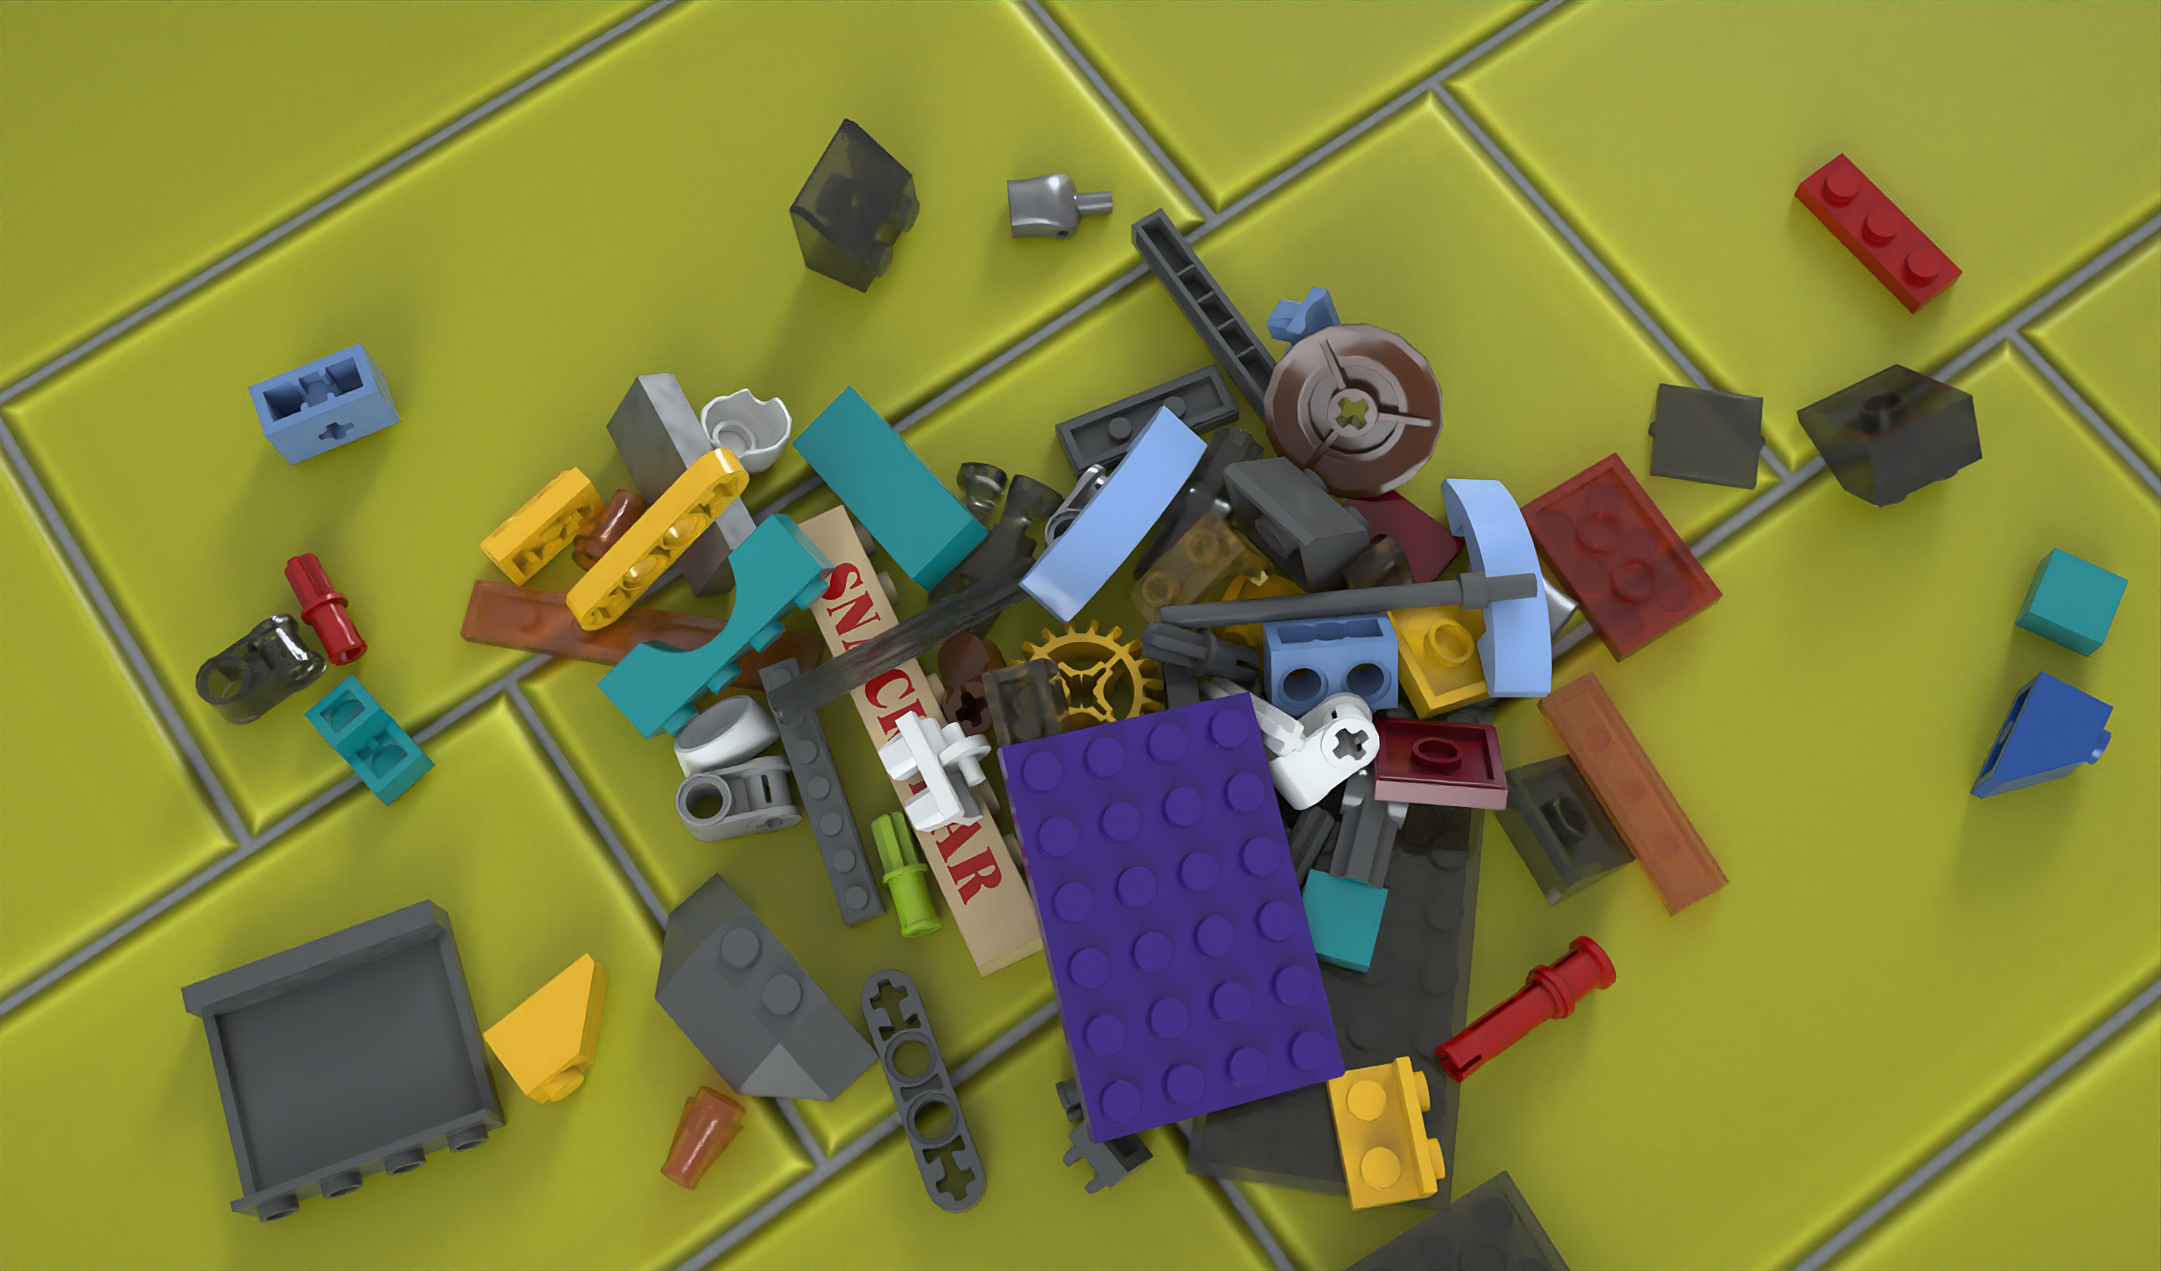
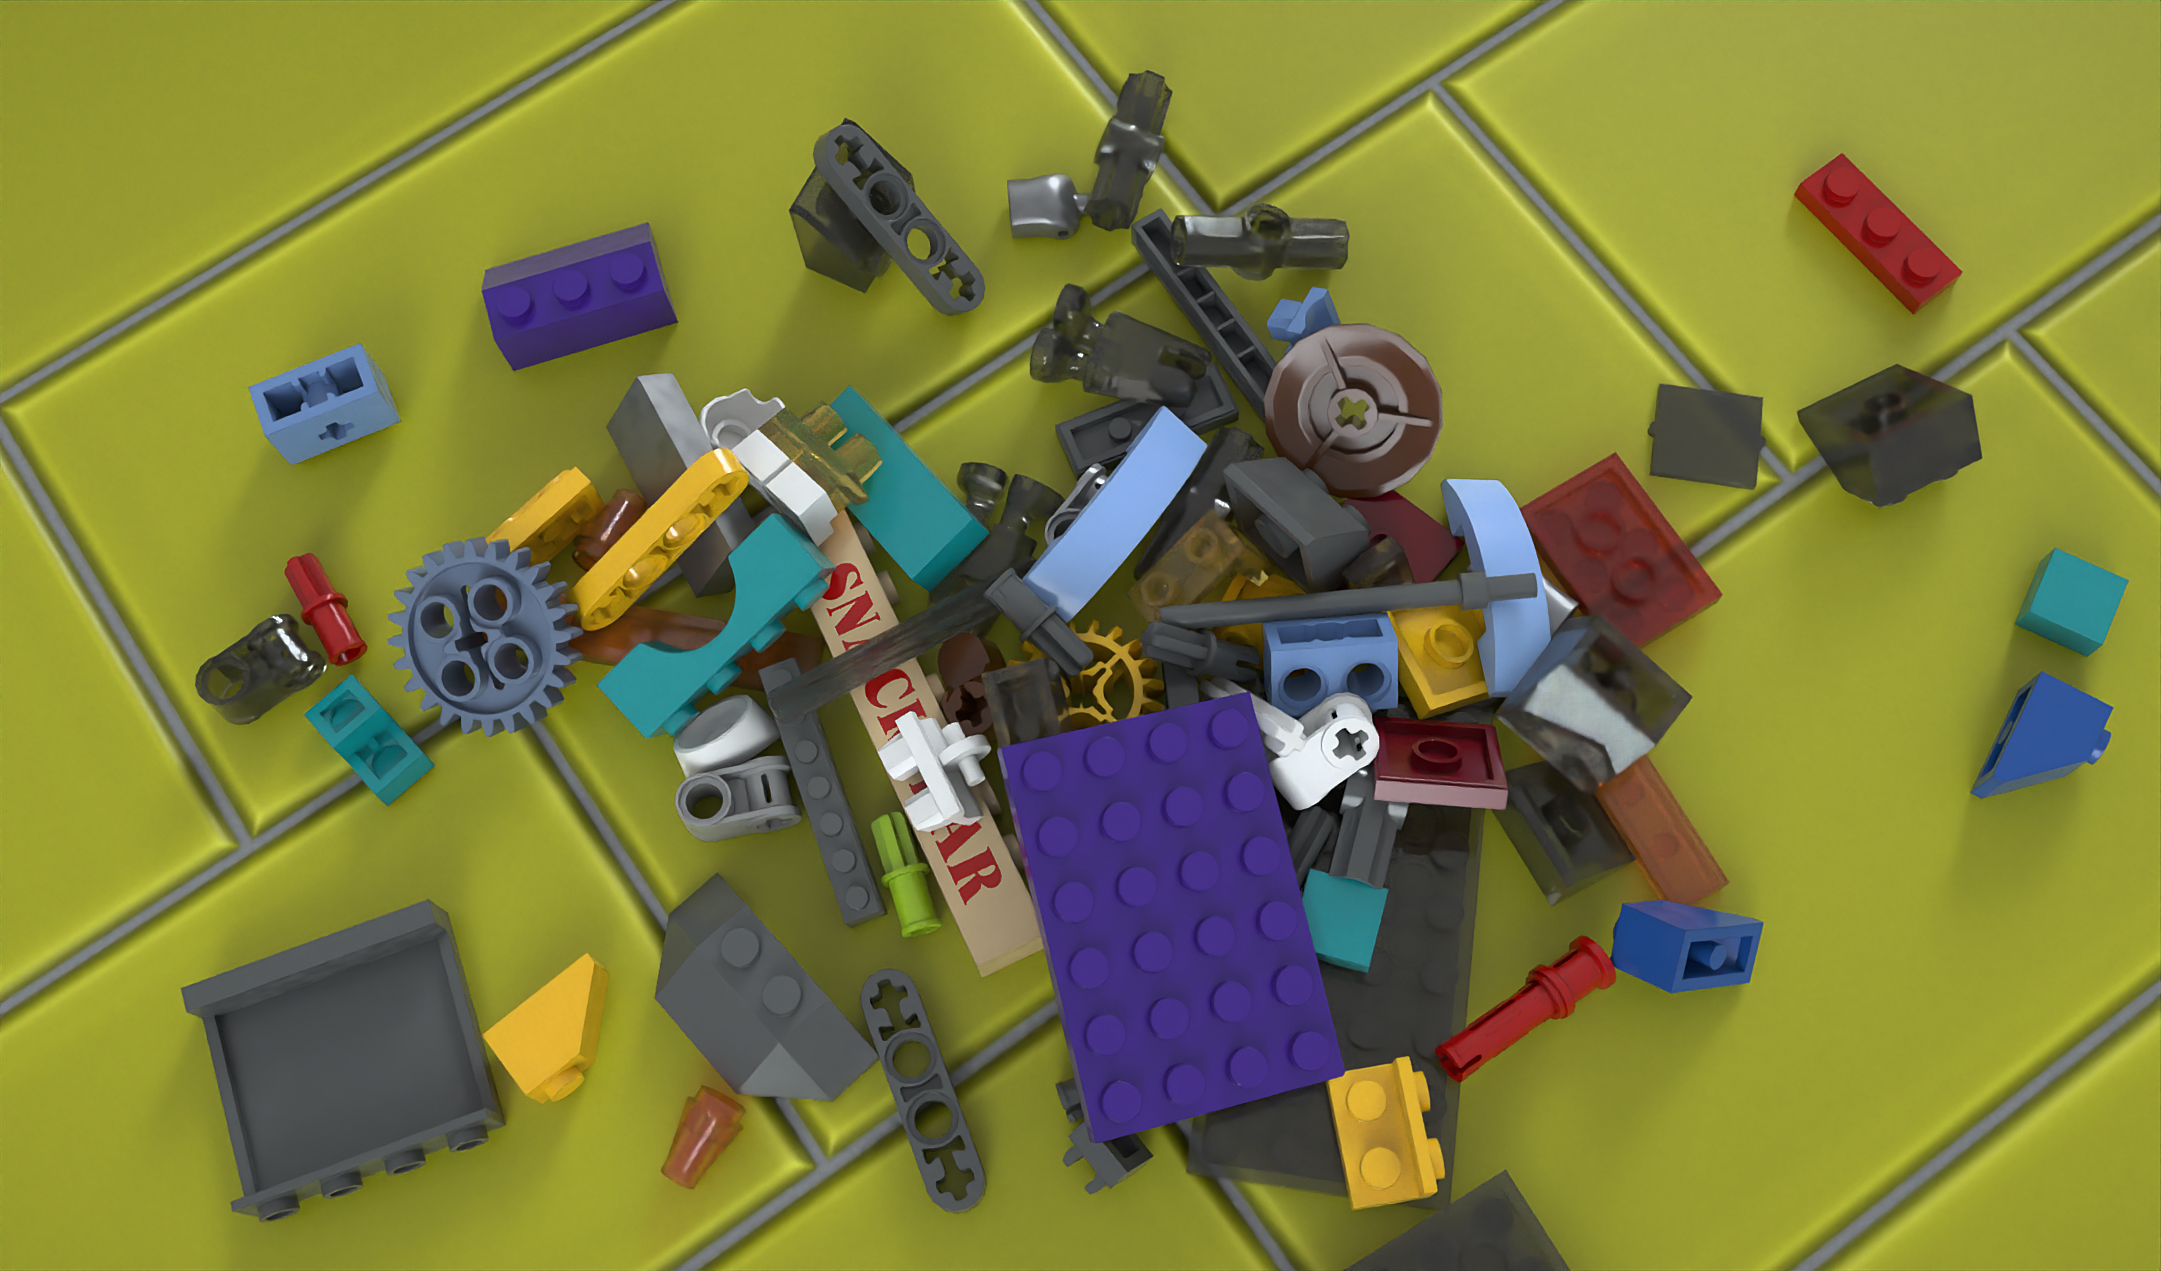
(439, 652): none -> sand blue gear
(577, 297): none -> dark purple slope
(801, 473): none -> hips
(906, 214): none -> dark grey beam
(1039, 623): none -> dark grey axle
(1125, 355): none -> clear smoke piece
(1128, 151): none -> clear smoke piece
(1259, 242): none -> clear smoke piece
(1592, 703): none -> clear smoke slope
(1684, 945): none -> blue slope

